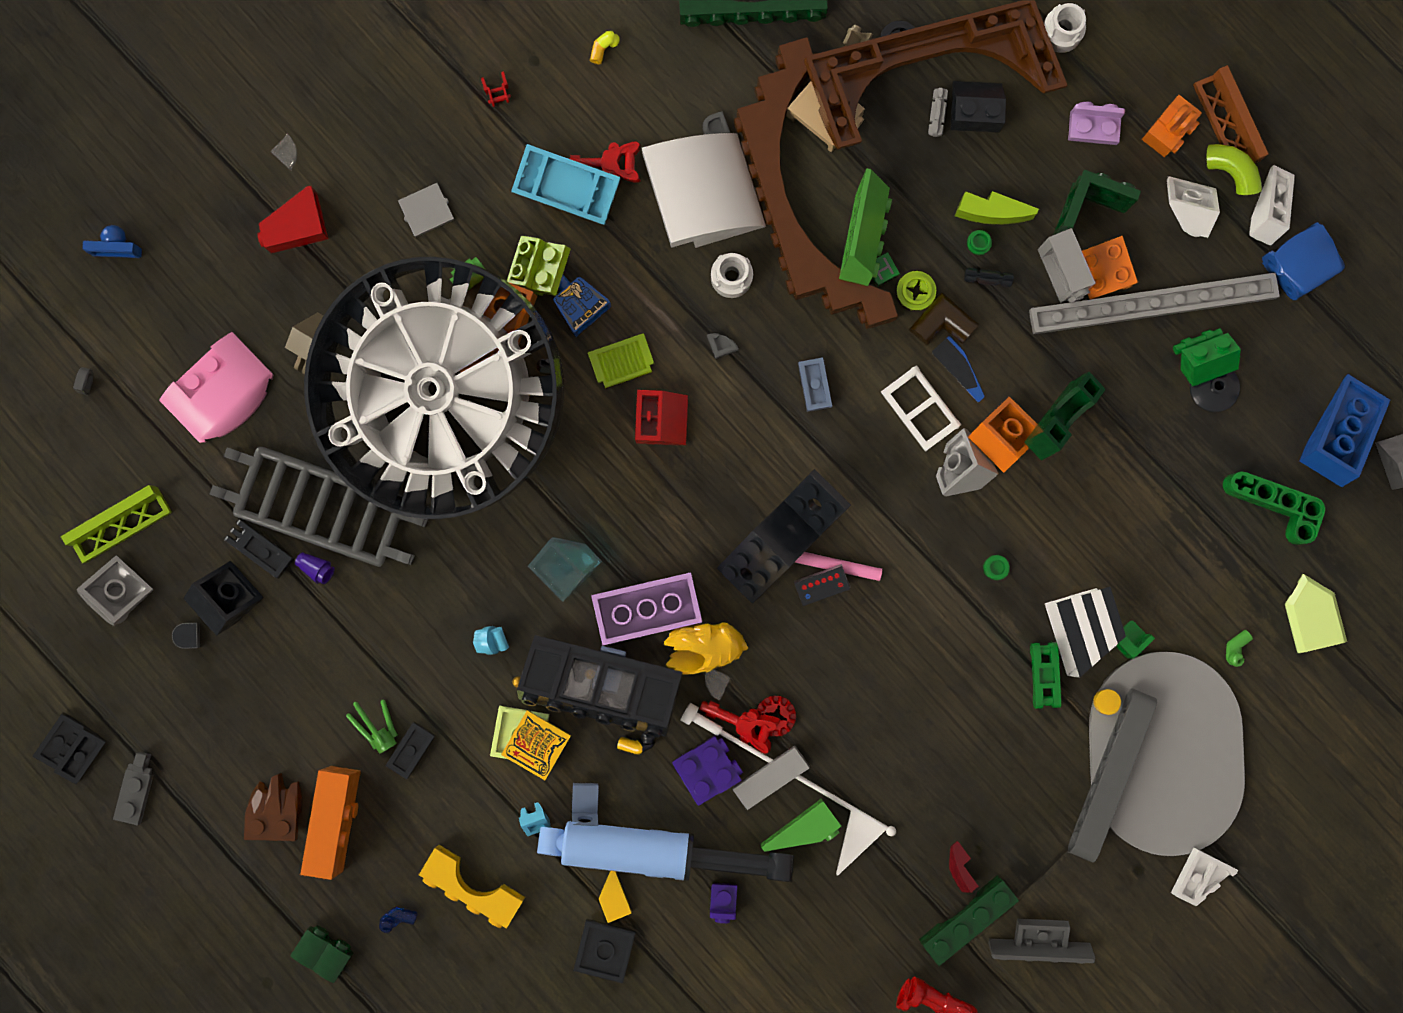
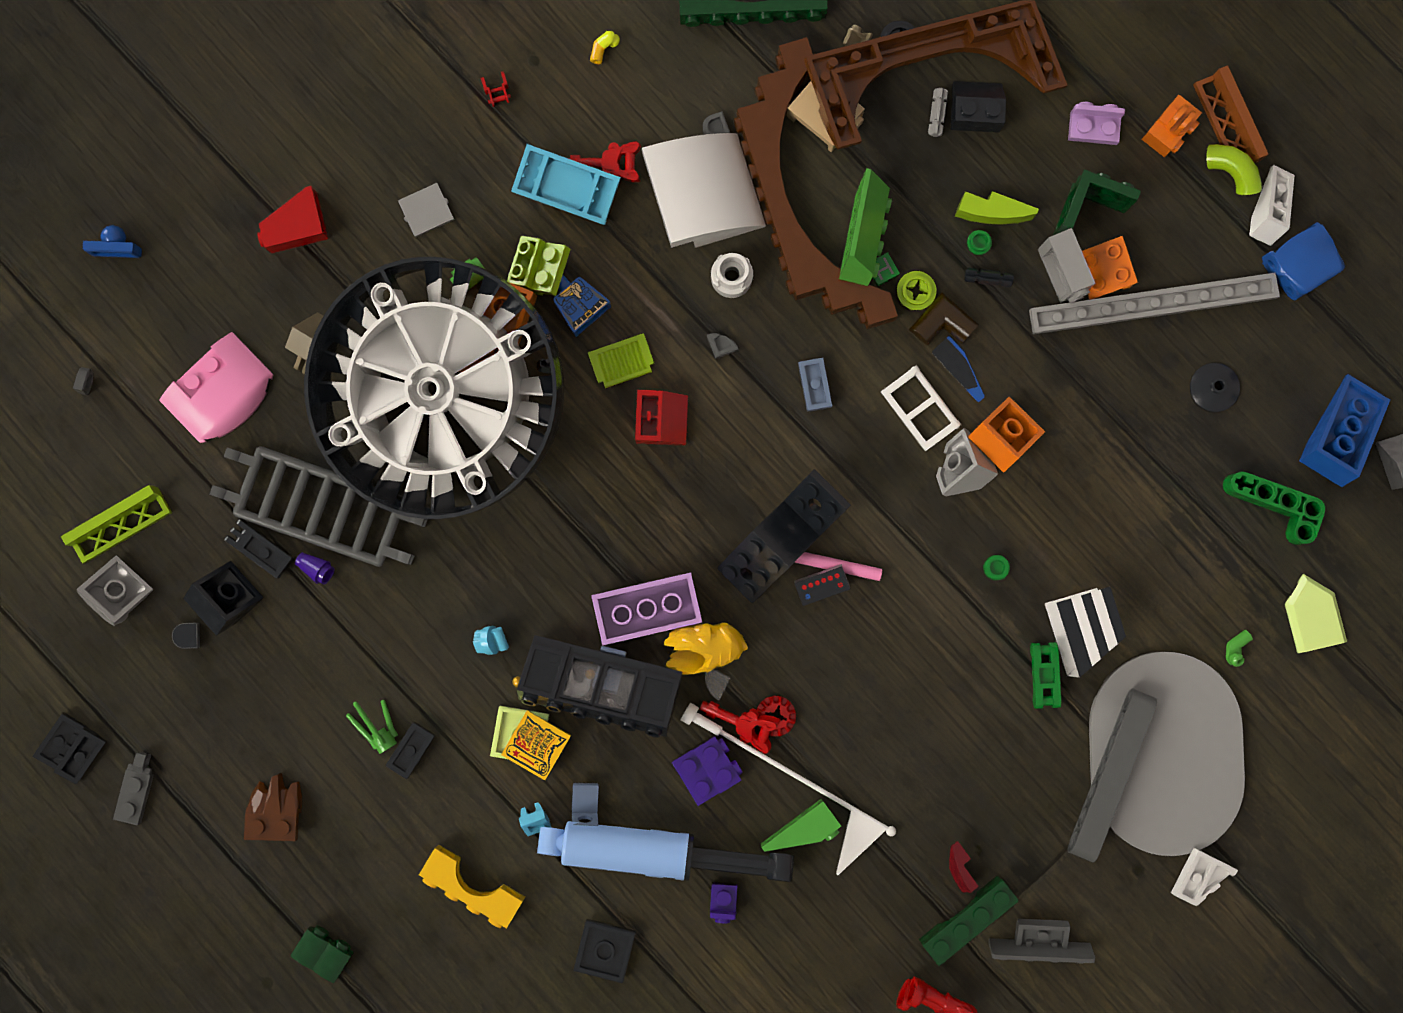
(286, 151): clear tile -> none
(330, 822): orange brick -> none
(394, 917): clear blue arm -> none
(564, 565): clear light blue slope -> none
(614, 899): yellow tile -> none
(638, 746): arm -> none
(771, 777): light grey tile -> none
(1052, 430): dark green arch -> none
(1073, 19): white piece -> none
(1107, 701): yellow tile -> none
(1135, 640): green panel -> none
(1193, 206): white slope -> none
(1208, 356): green brick -> none

